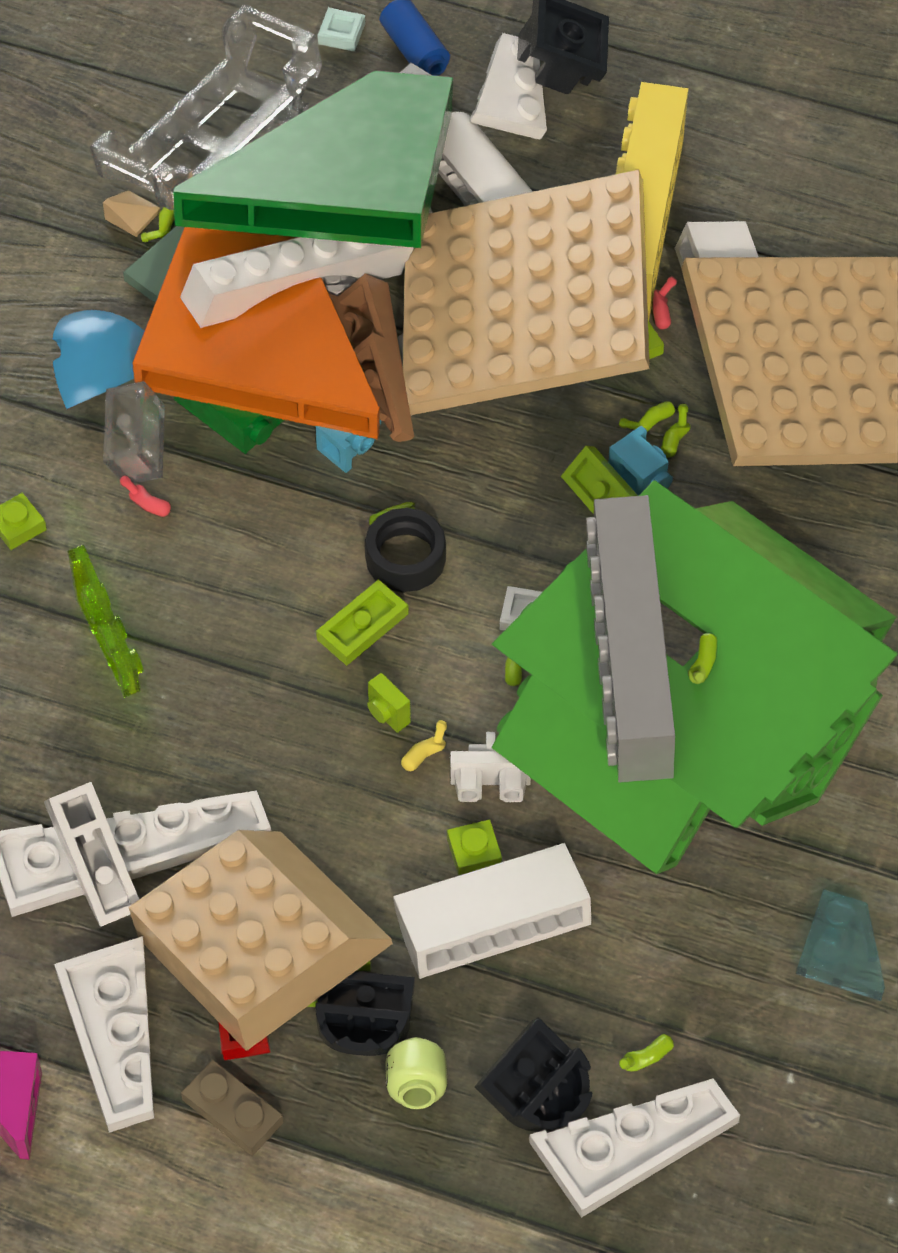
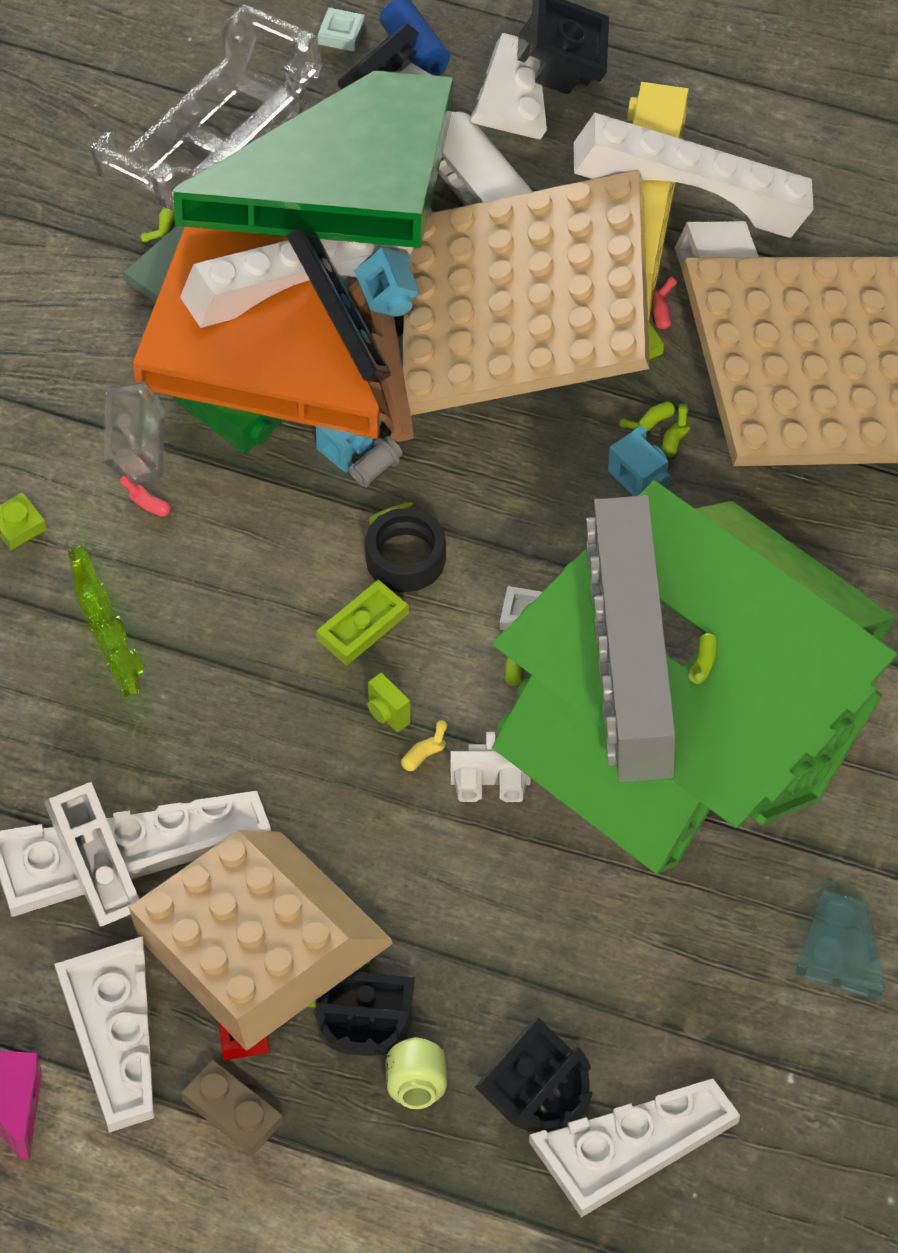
(94, 353): dark azure brick -> none
(130, 212): tan slope -> none
(339, 305): none -> black tile
(377, 460): none -> light grey pin
(388, 56): none -> black slope
(391, 289): none -> medium azure brick
(473, 846): lime plate -> none
(492, 910): white brick -> none
(595, 478): lime plate -> none
(645, 1057): lime piece -> none
(767, 195): none -> white arch

